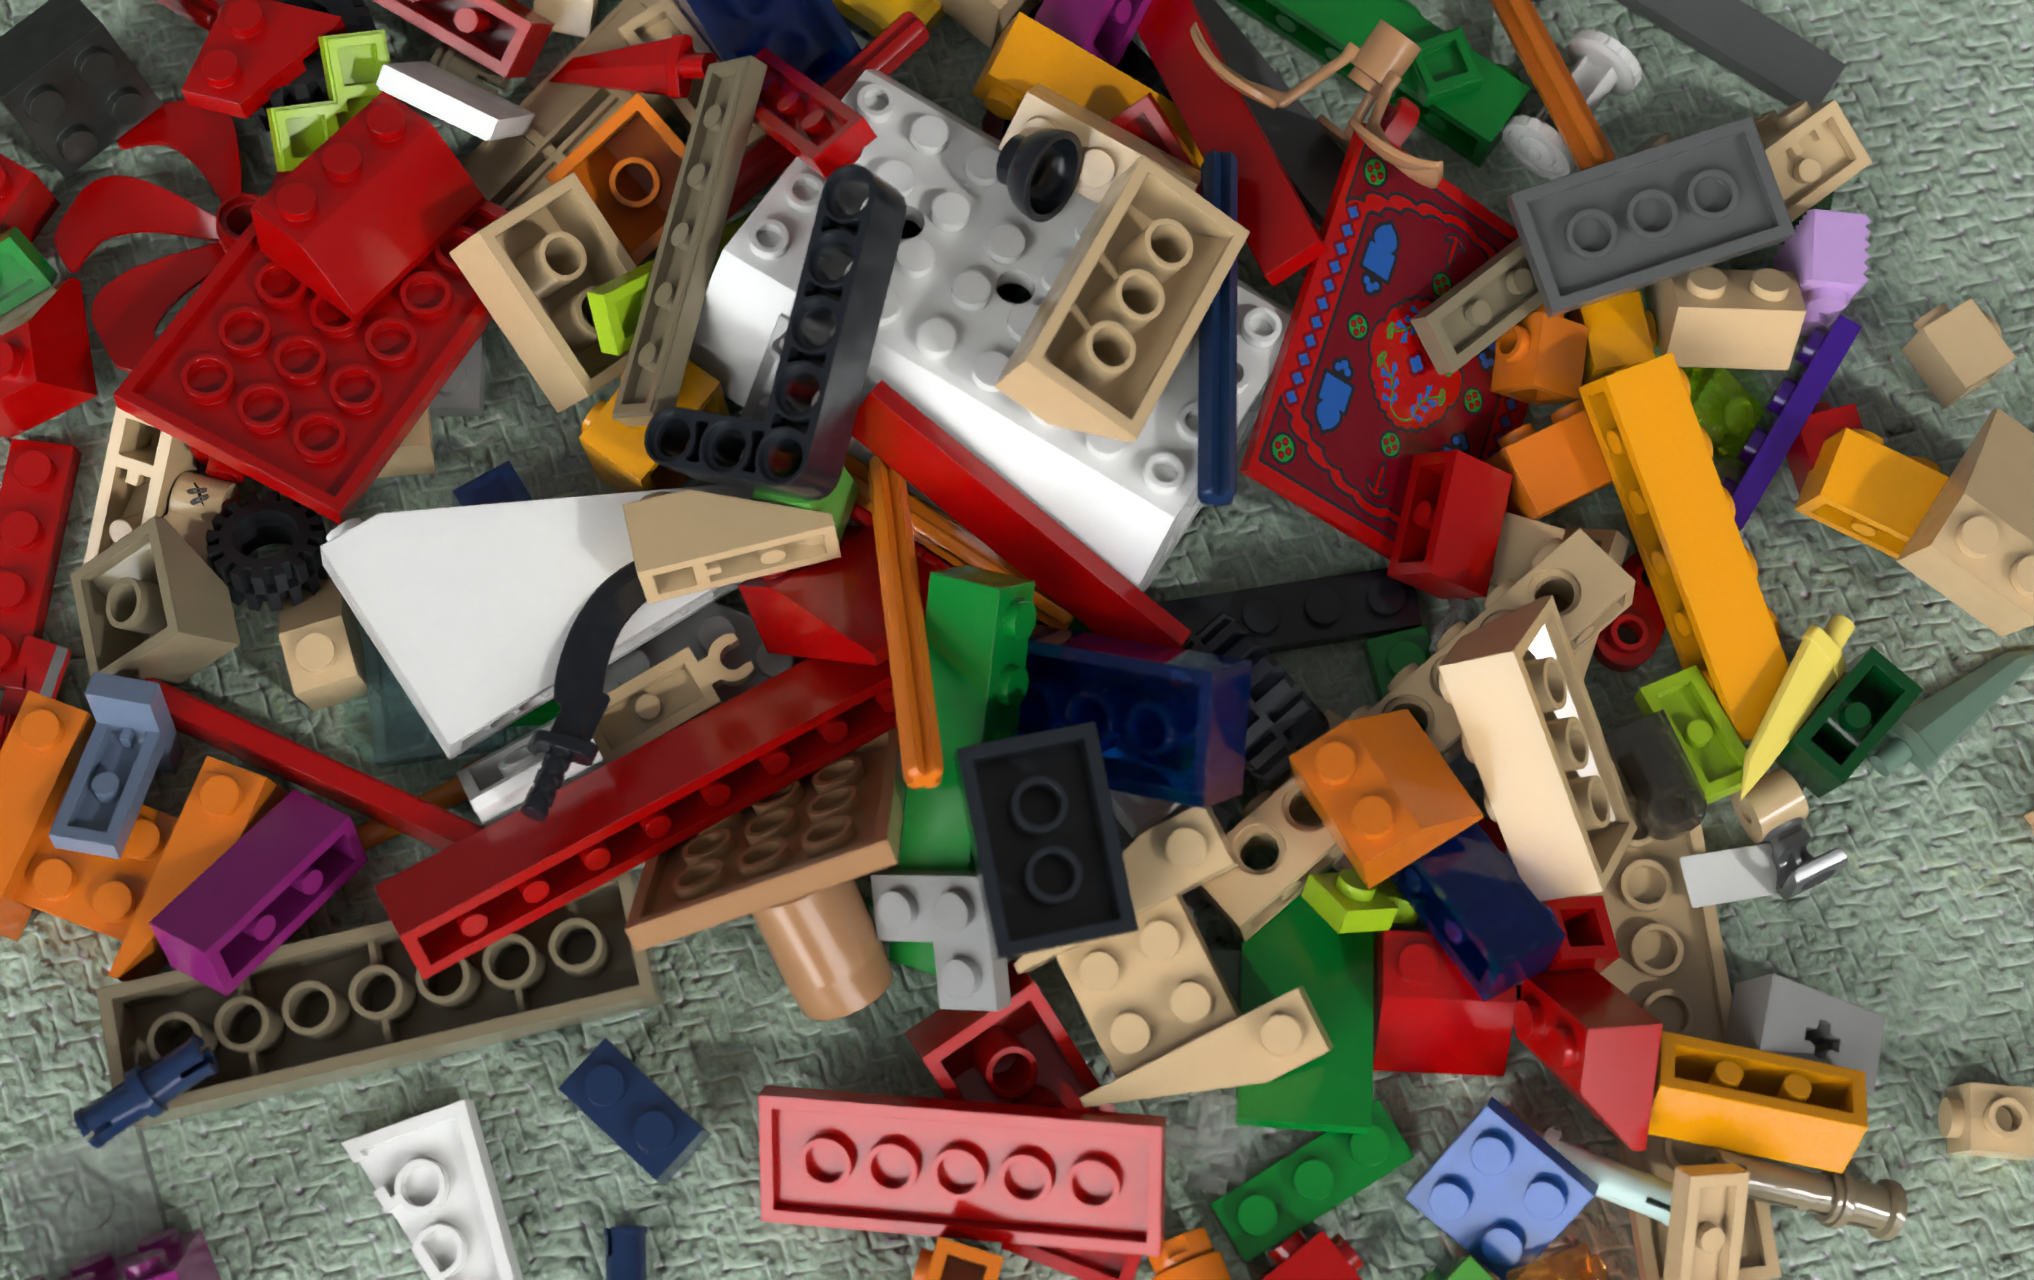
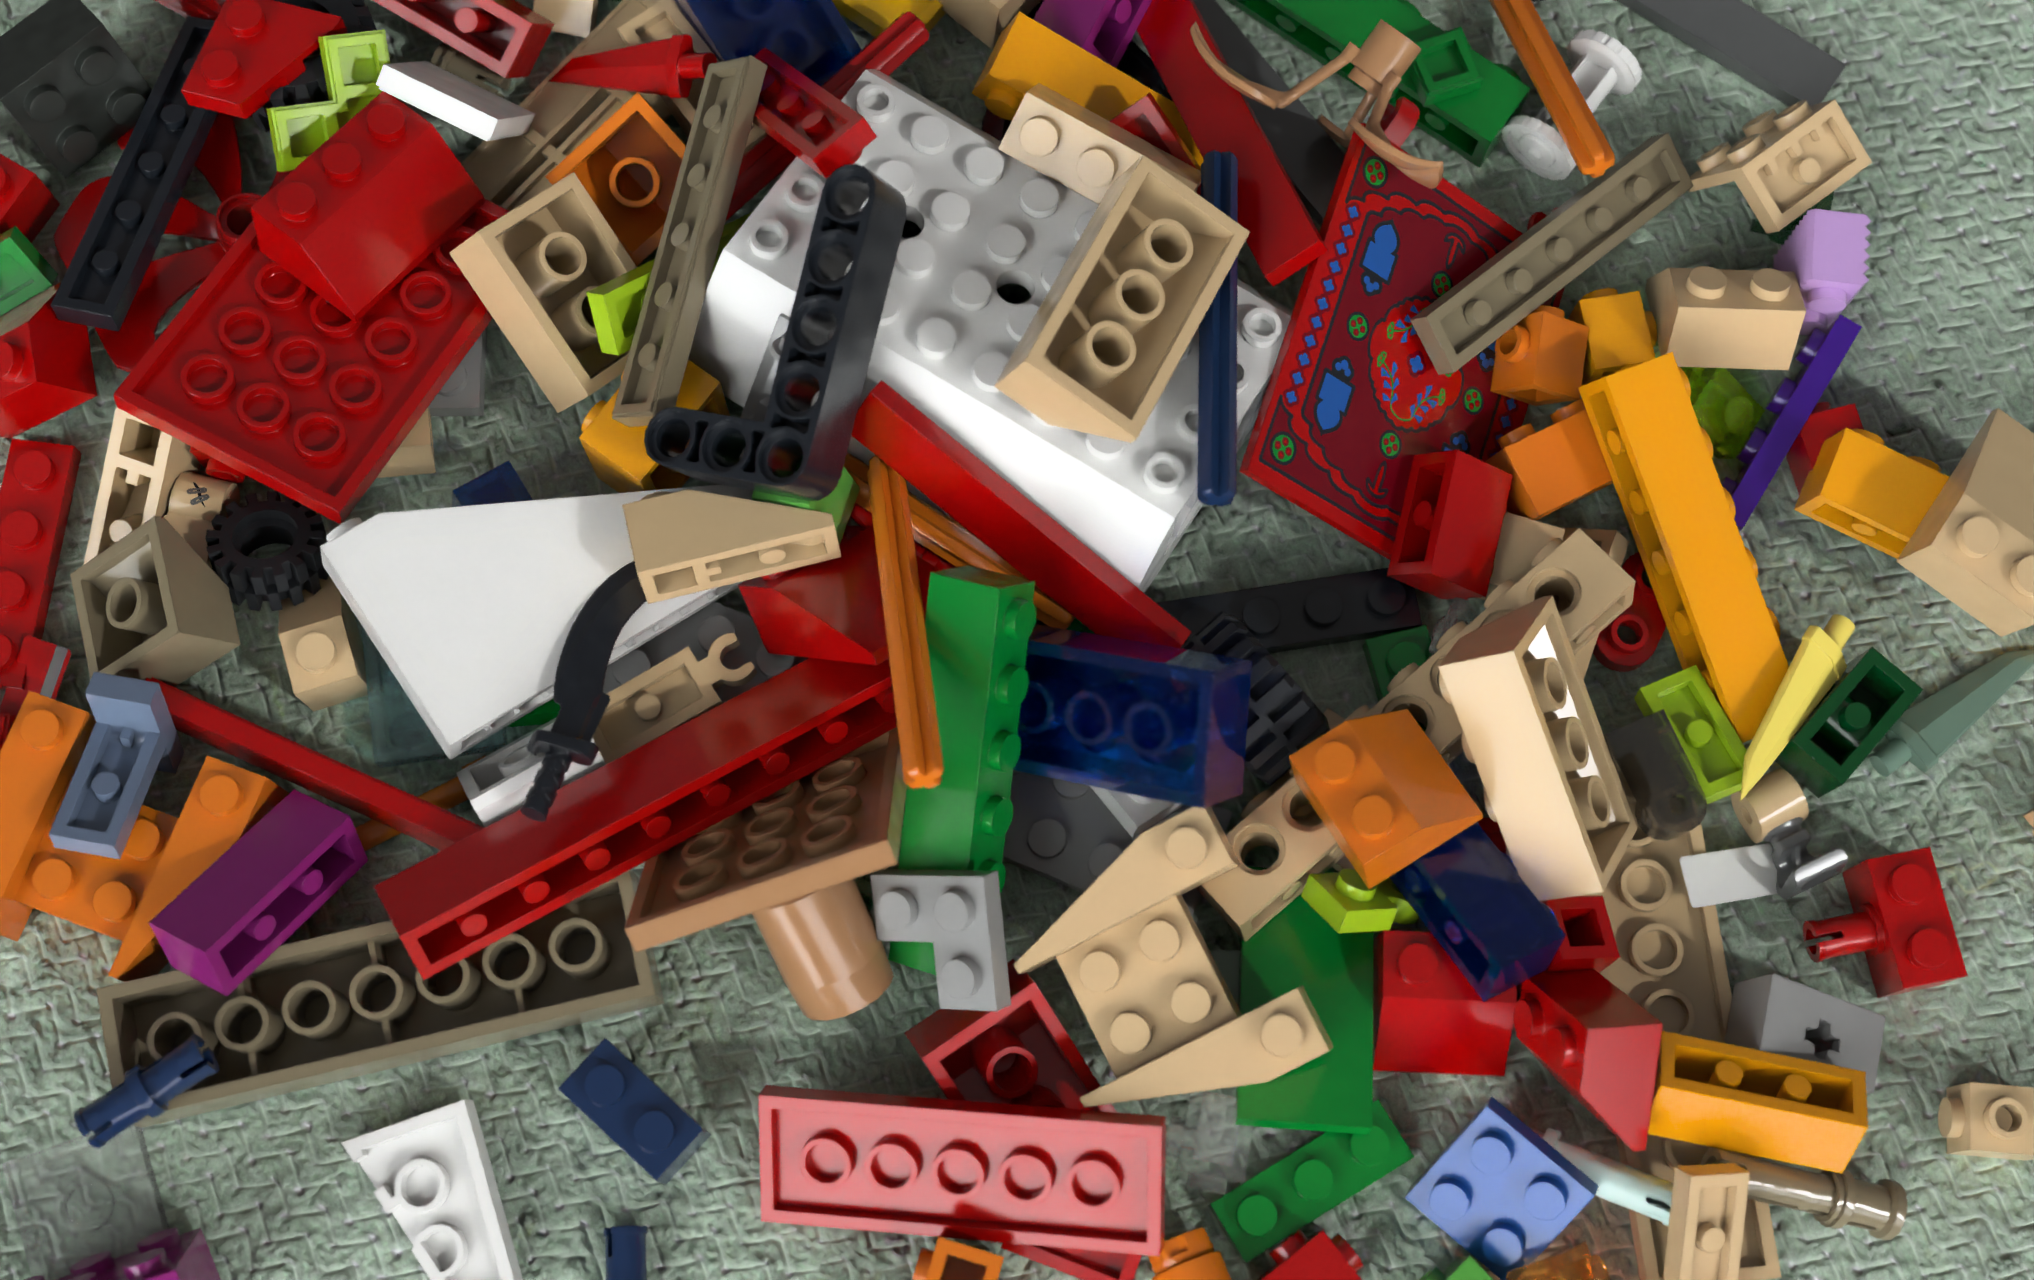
(139, 195): none -> black plate
(1041, 171): black piece -> none
(1044, 840): black brick -> none
(1650, 216): dark grey plate -> none
(1897, 922): none -> red brick
(1957, 350): tan brick -> none

